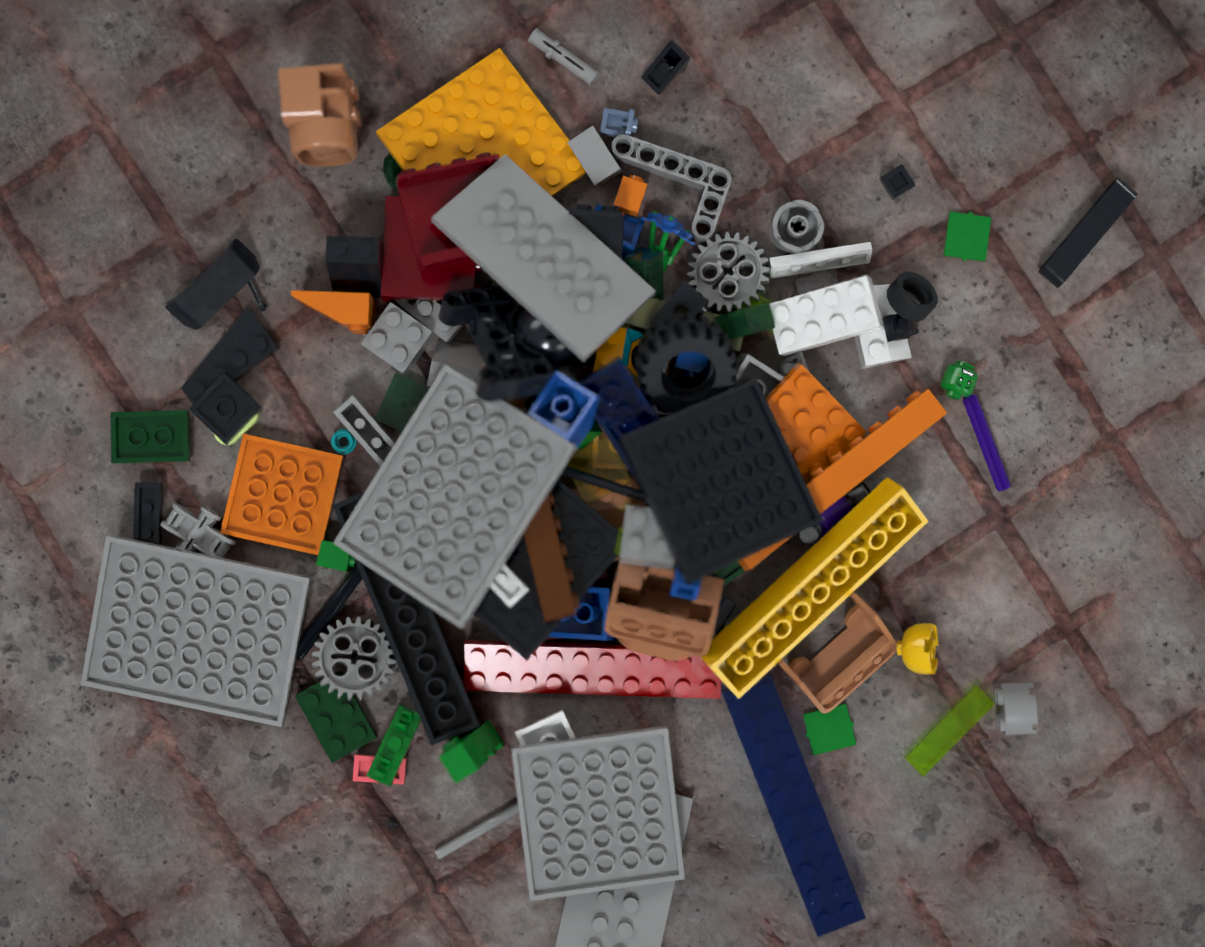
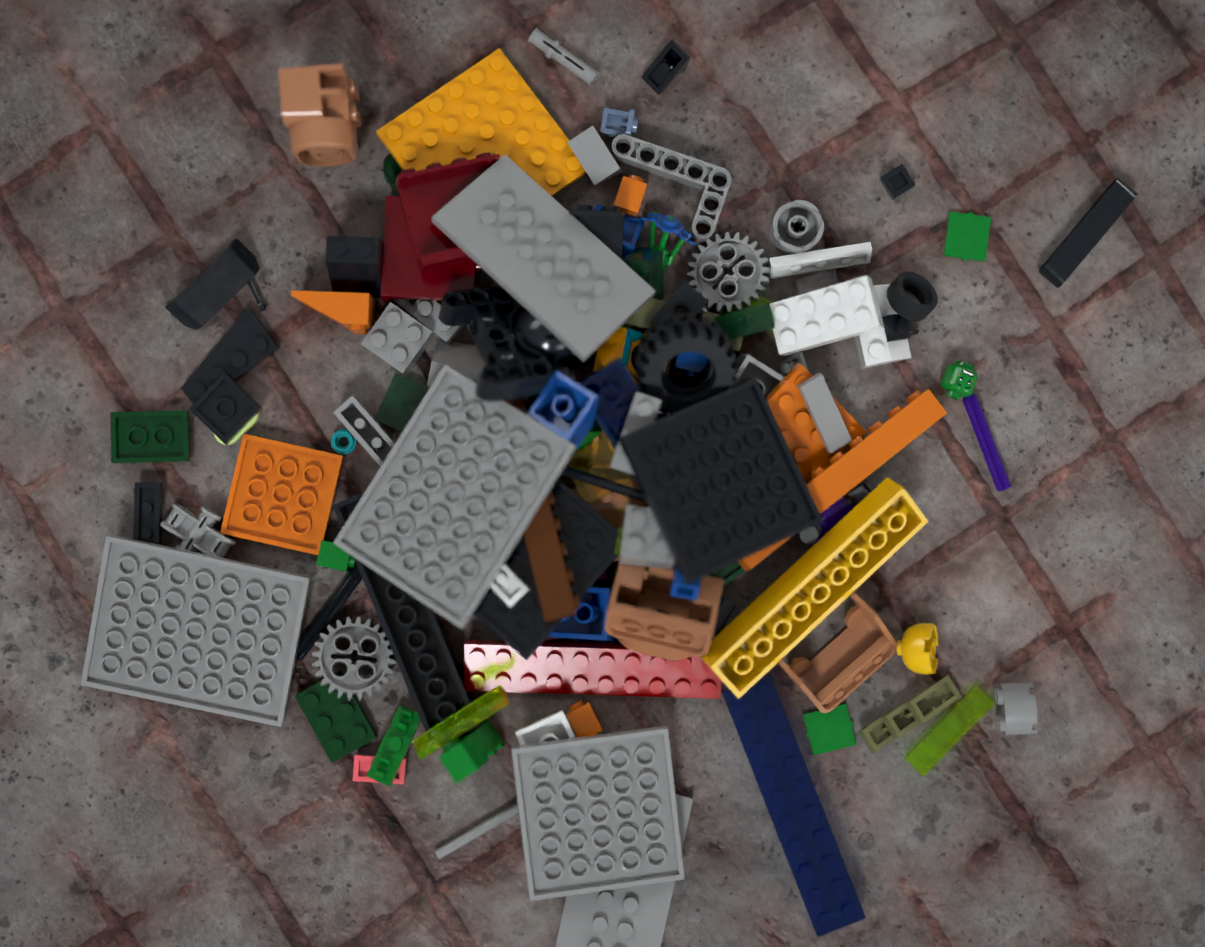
(460, 722): none -> clear neon green tile
(583, 719): none -> orange brick
(641, 413): none -> light grey plate
(824, 413): none -> light grey tile
(909, 713): none -> olive slope

